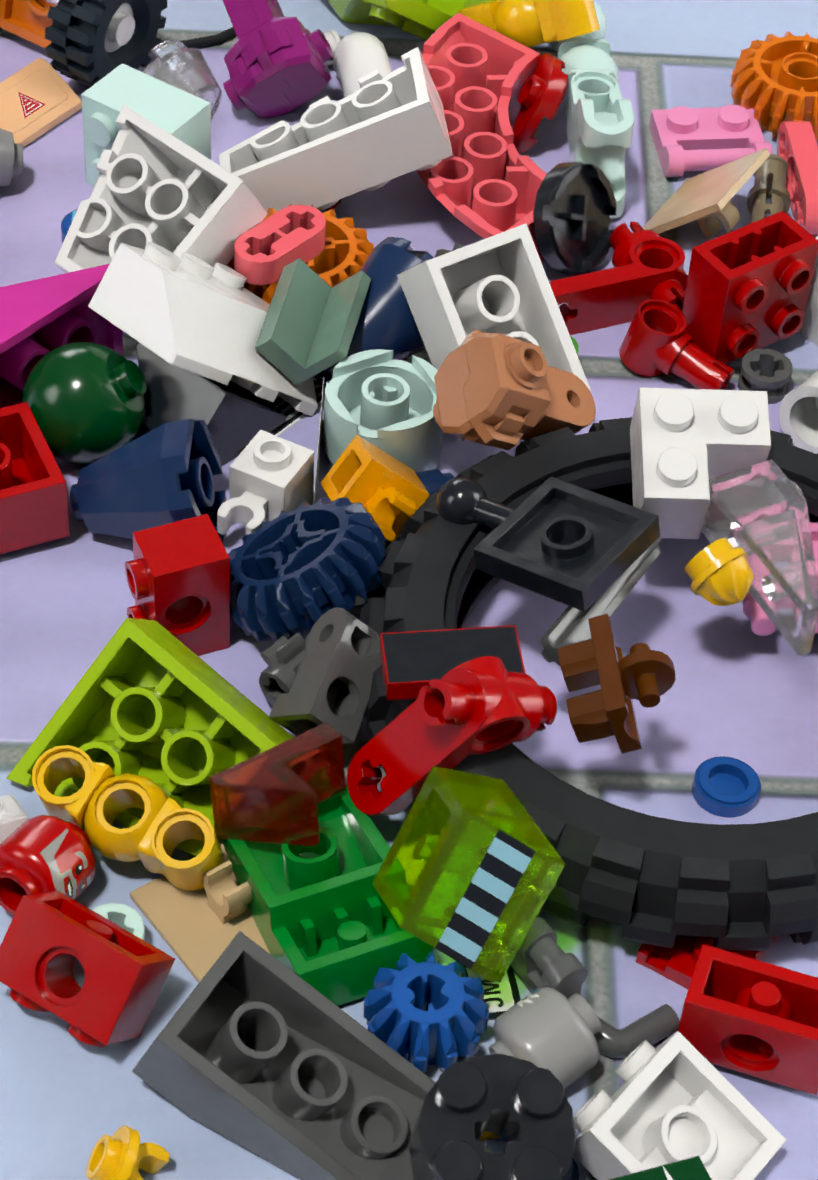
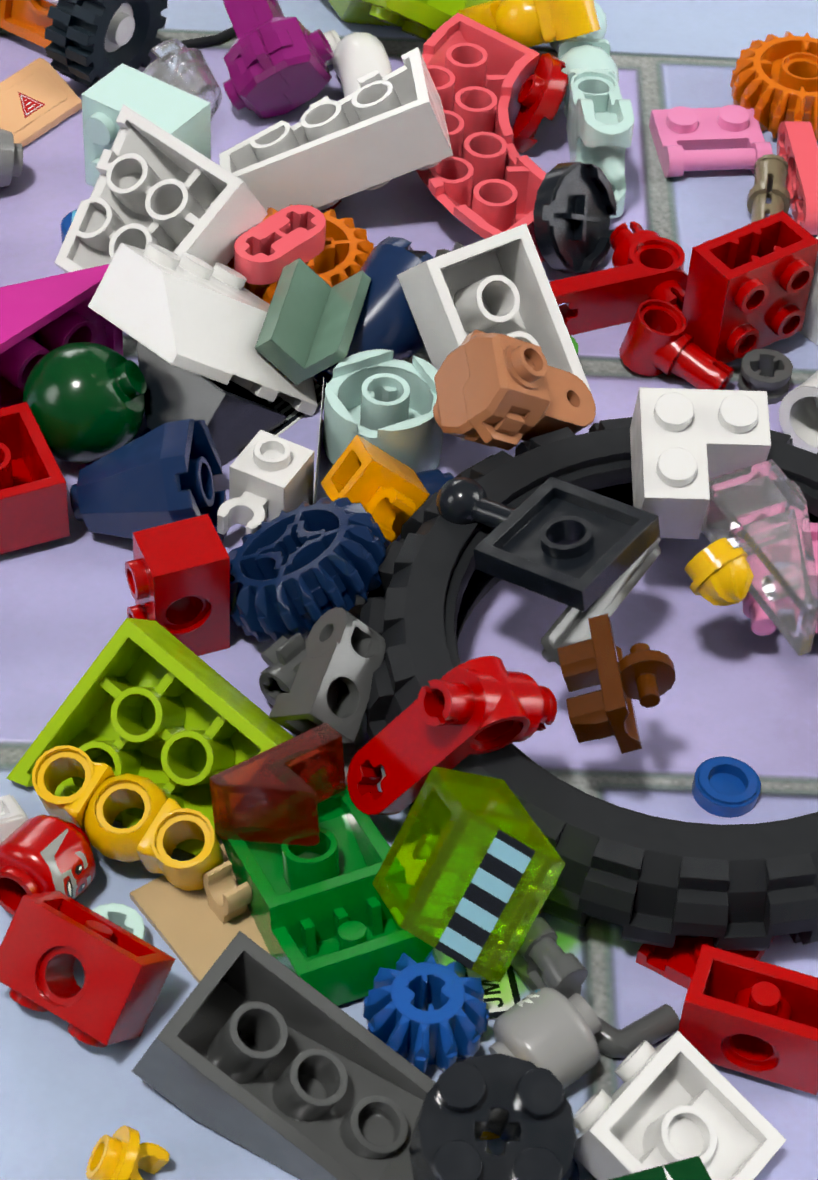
(420, 656): black tile -> none
(708, 197): tan piece -> none

